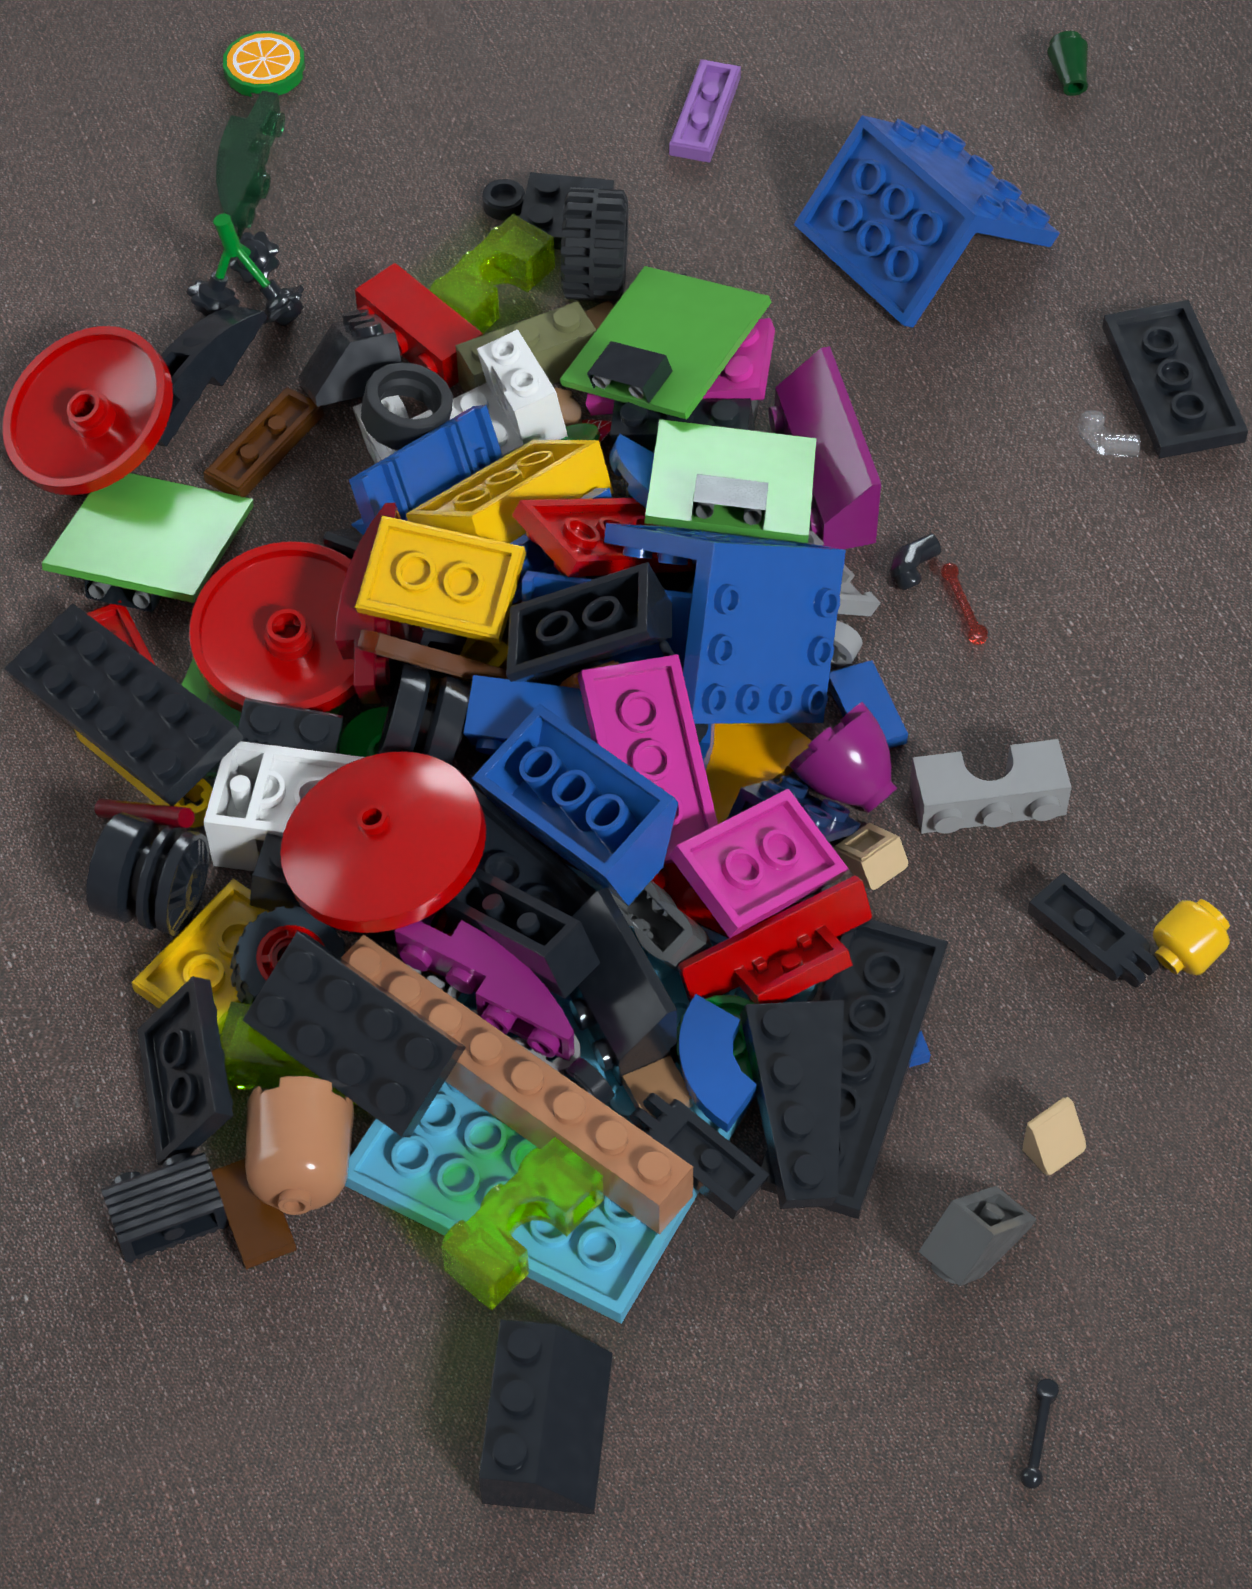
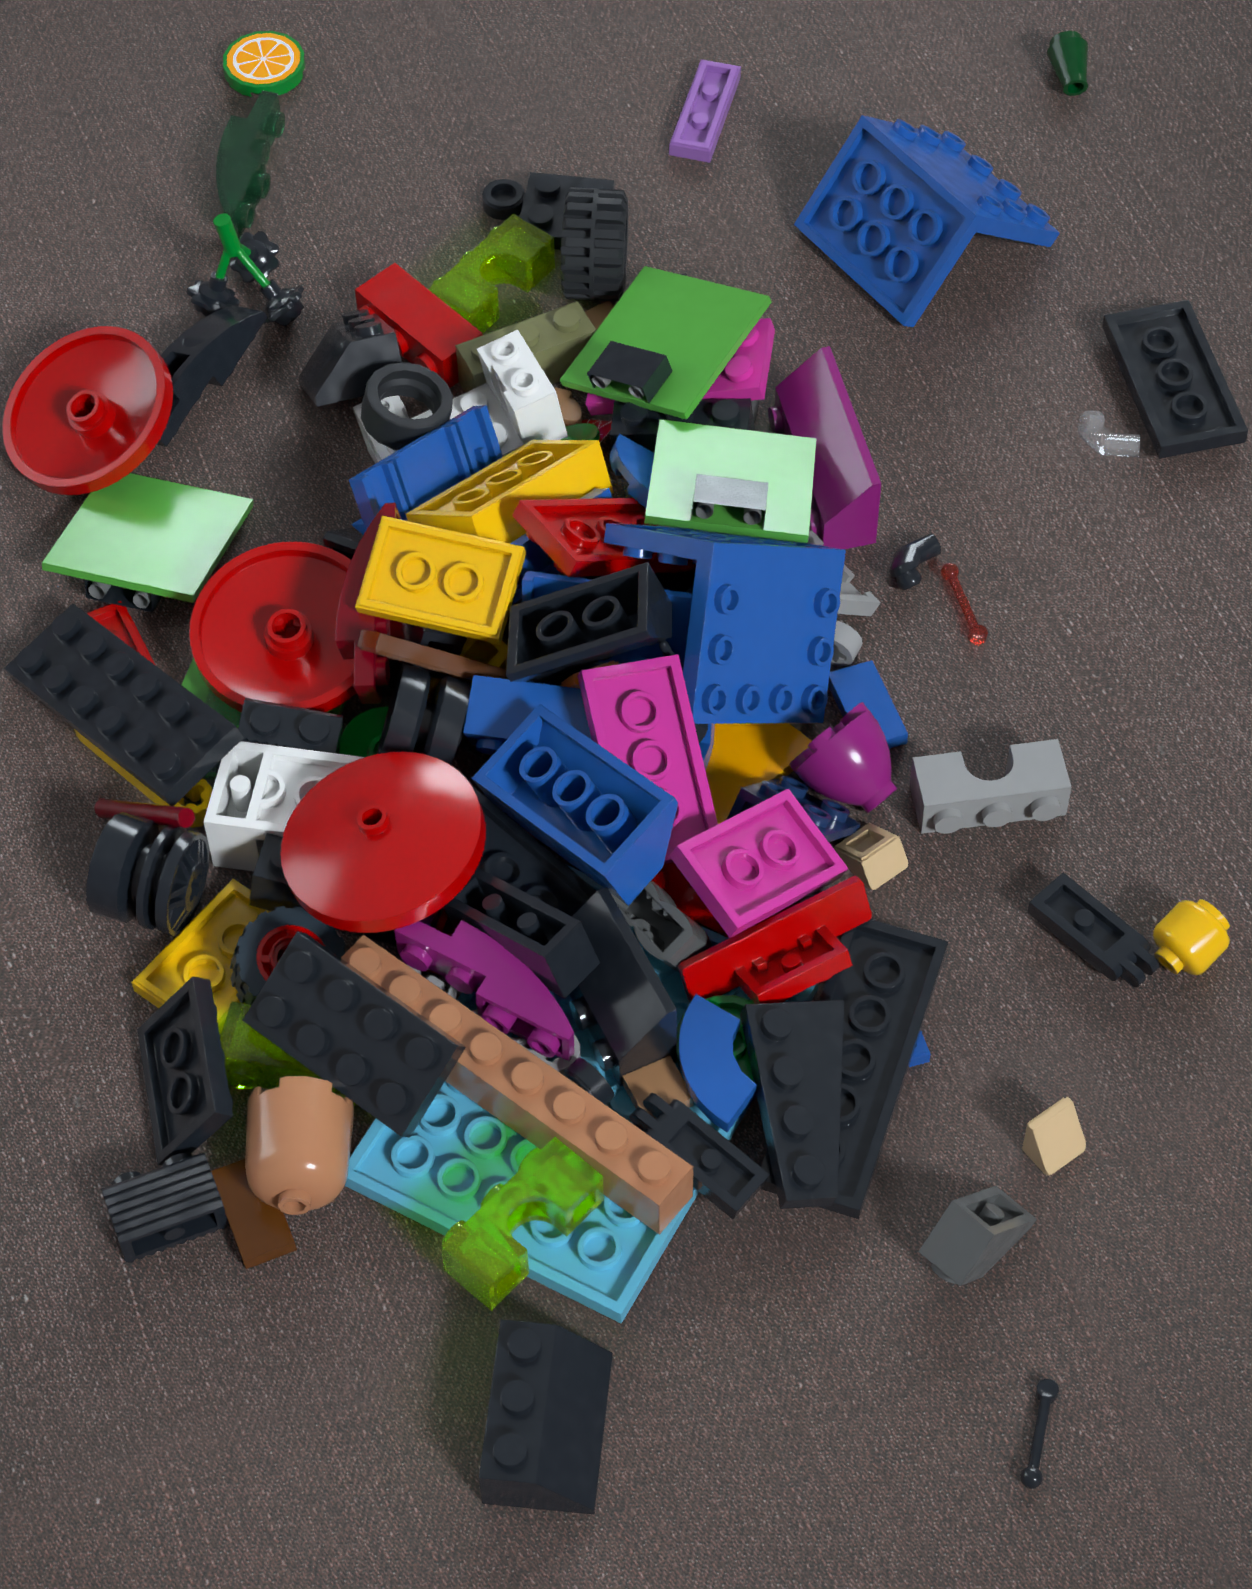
(263, 443): reddish brown tile -> none

